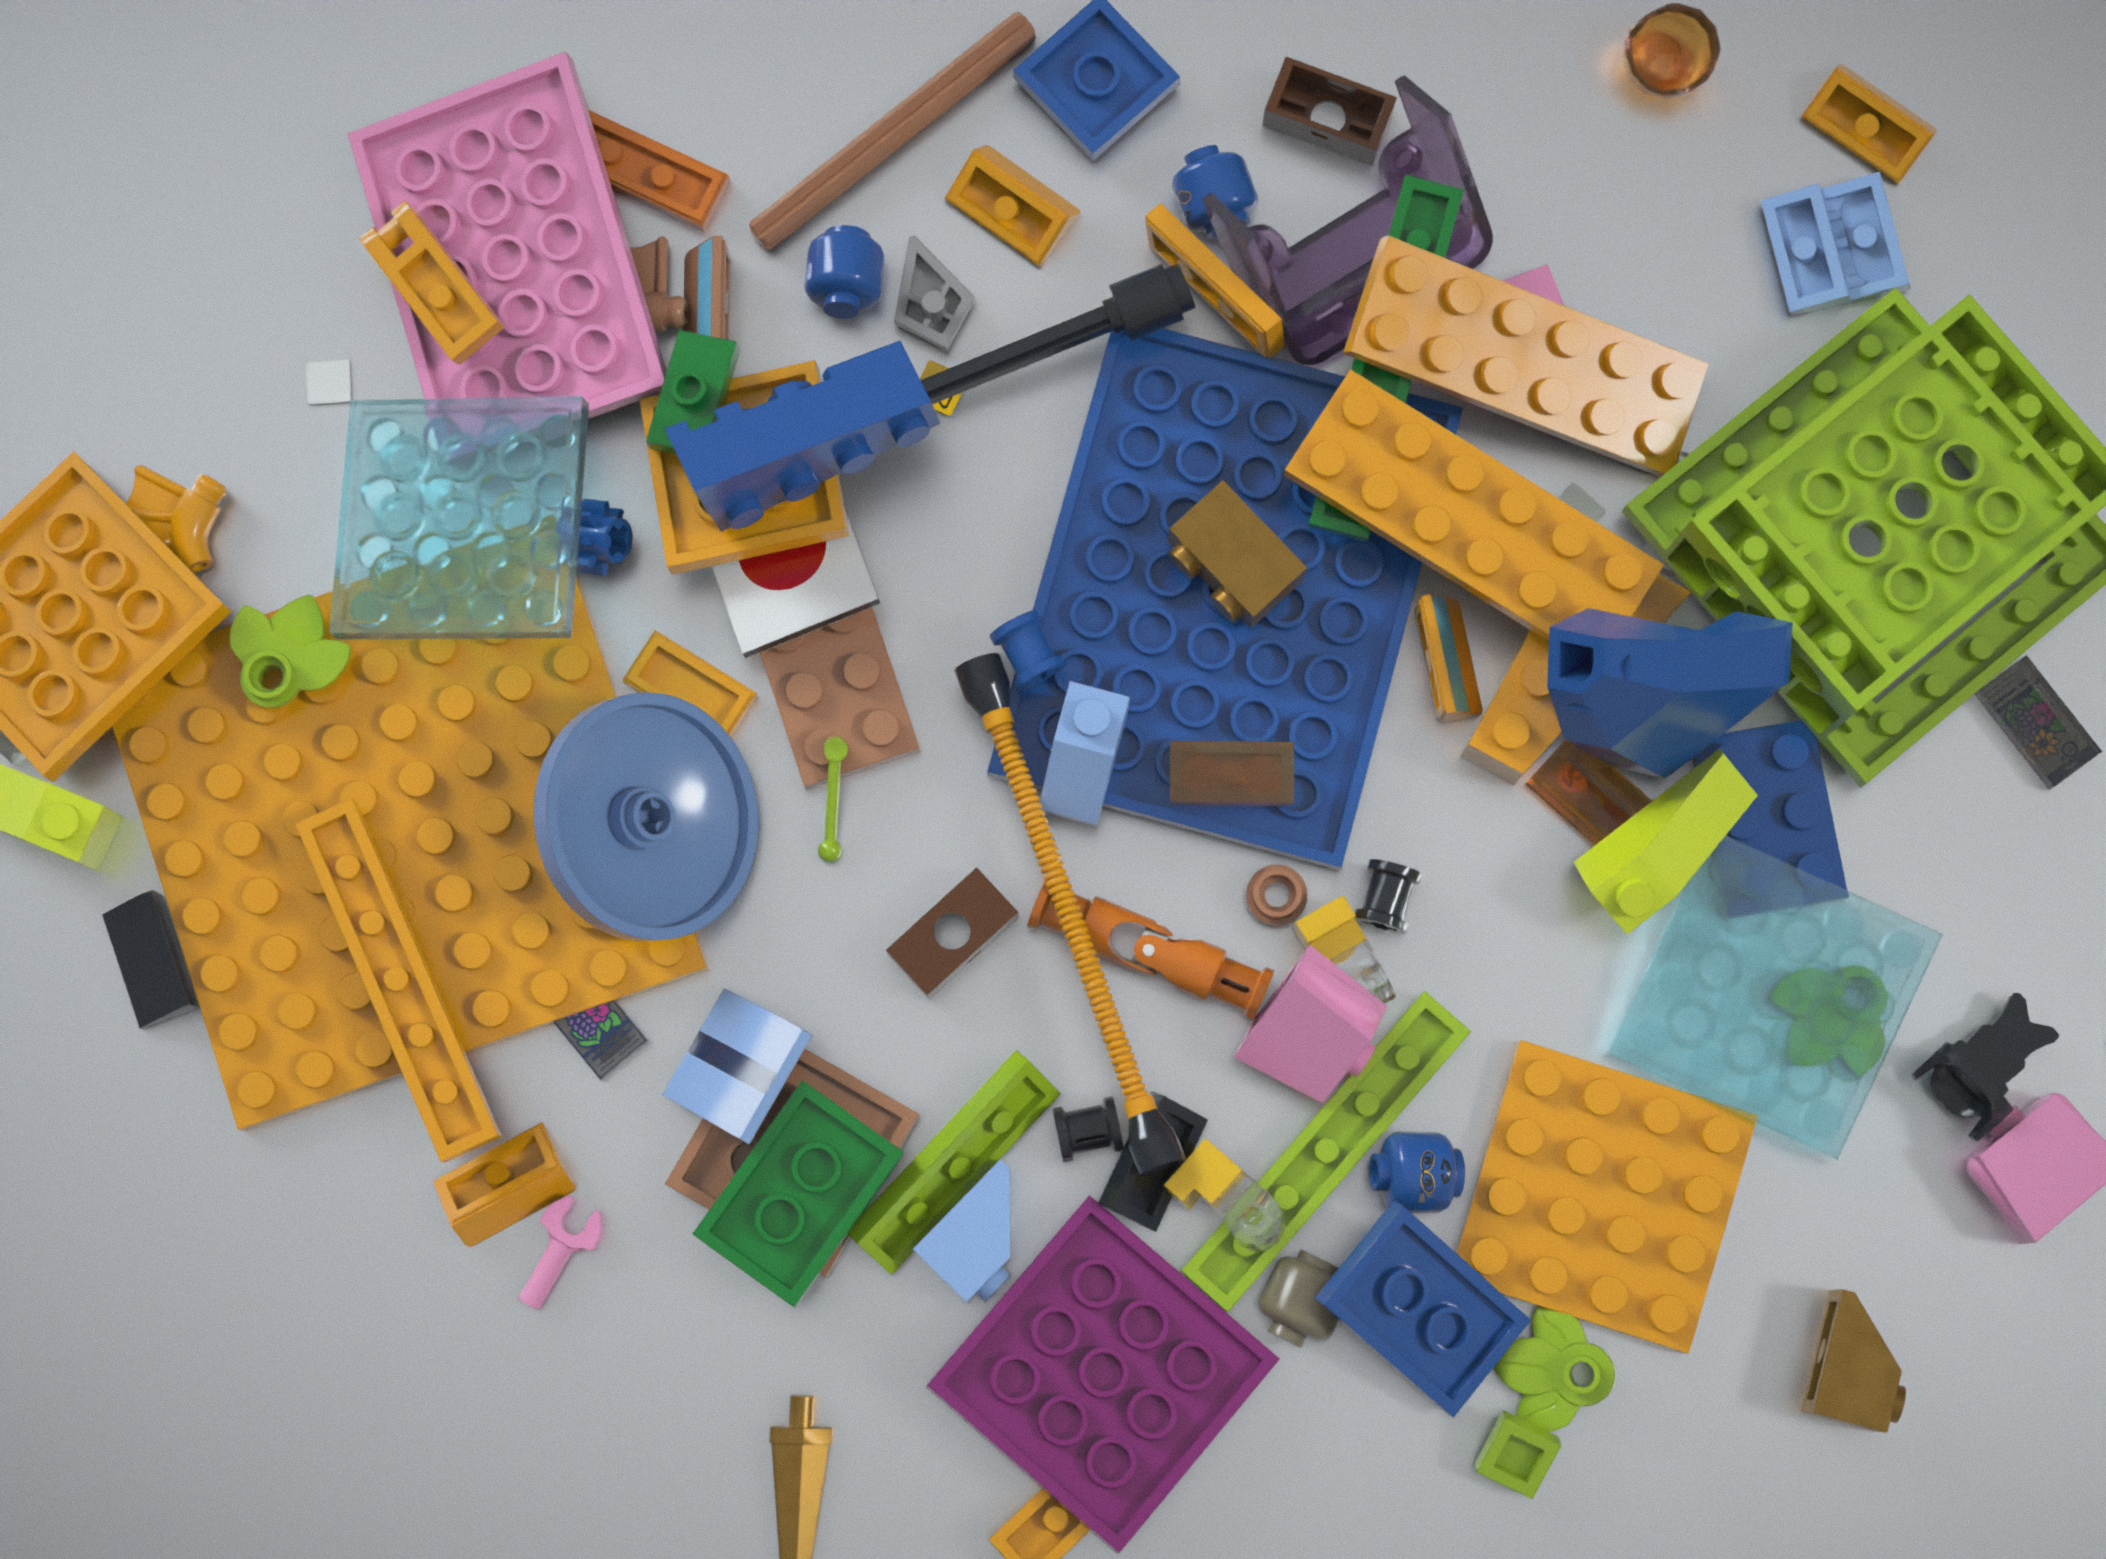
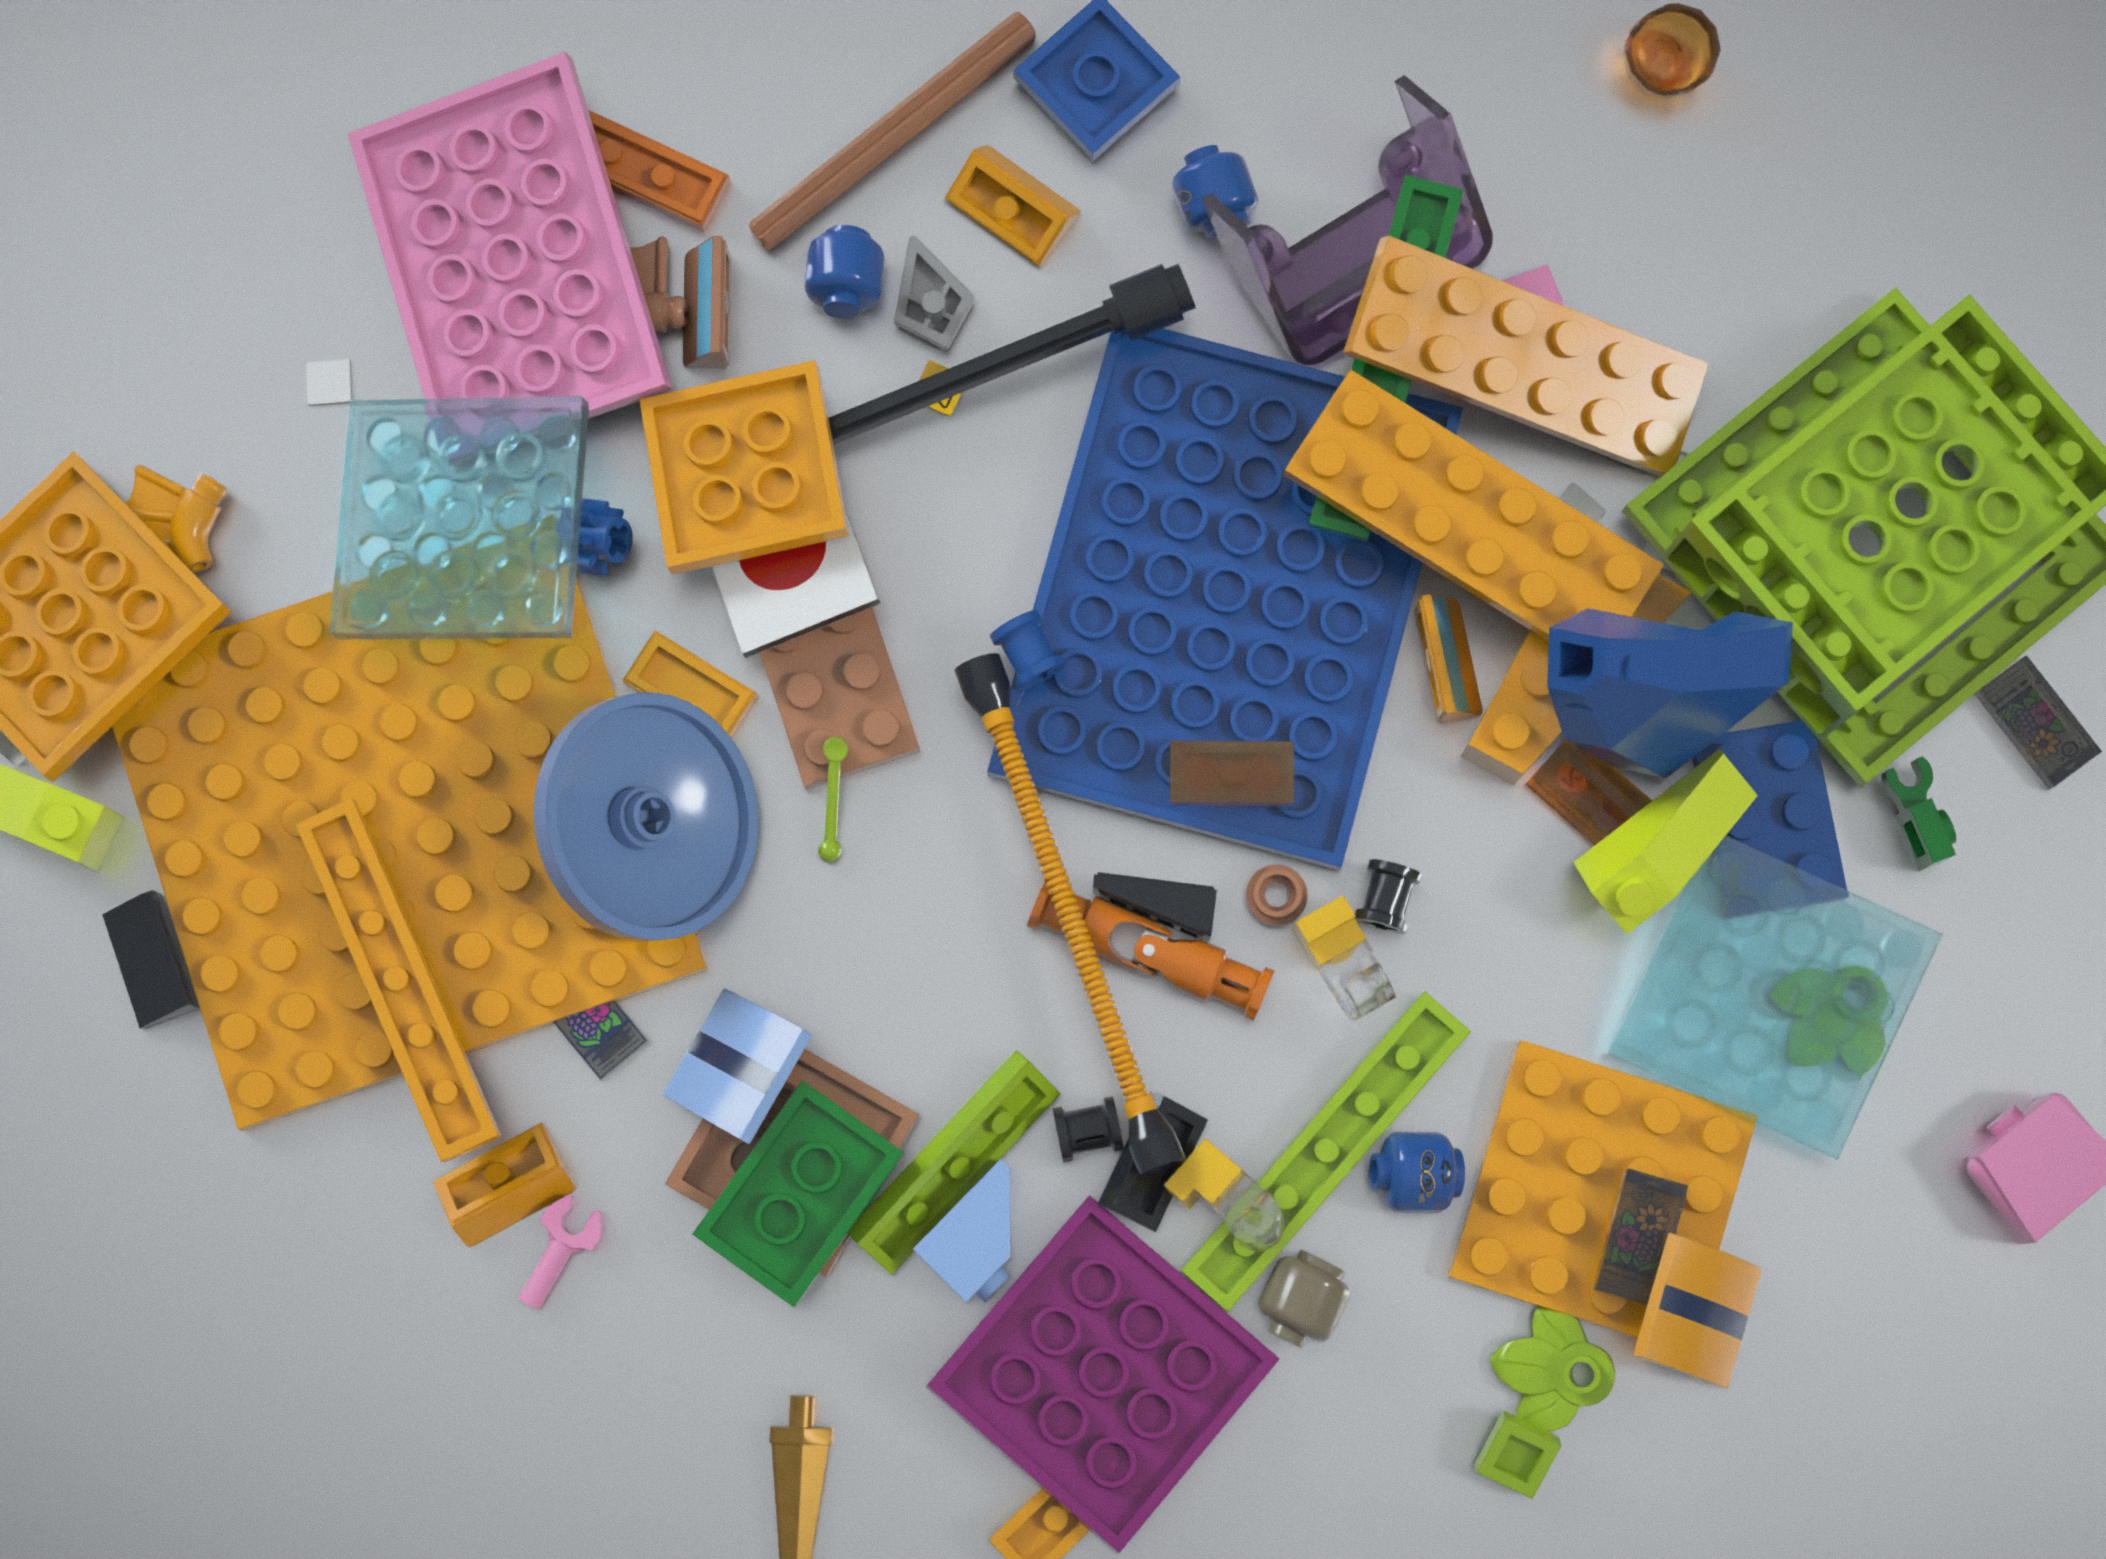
(289, 643): lime plate -> none
(432, 284): light orange plate -> none
(693, 385): green plate -> none
(803, 435): blue wedge -> none
(931, 964): reddish brown piece -> none
(1084, 753): light blue slope -> none
(1171, 903): none -> black slope
(1215, 282): light orange tile -> none
(1234, 556): pearl gold brick -> none
(1304, 87): reddish brown piece -> none
(1313, 1028): bright pink torso -> none
(1423, 1309): blue plate -> none
(1637, 1234): none -> clear smoke tile
(1697, 1310): none -> light orange slope
(1835, 244): light blue slope -> none
(1853, 1369): pearl gold slope -> none
(1869, 123): light orange slope -> none
(1925, 828): none -> green plate
(1974, 1073): black hair -> none

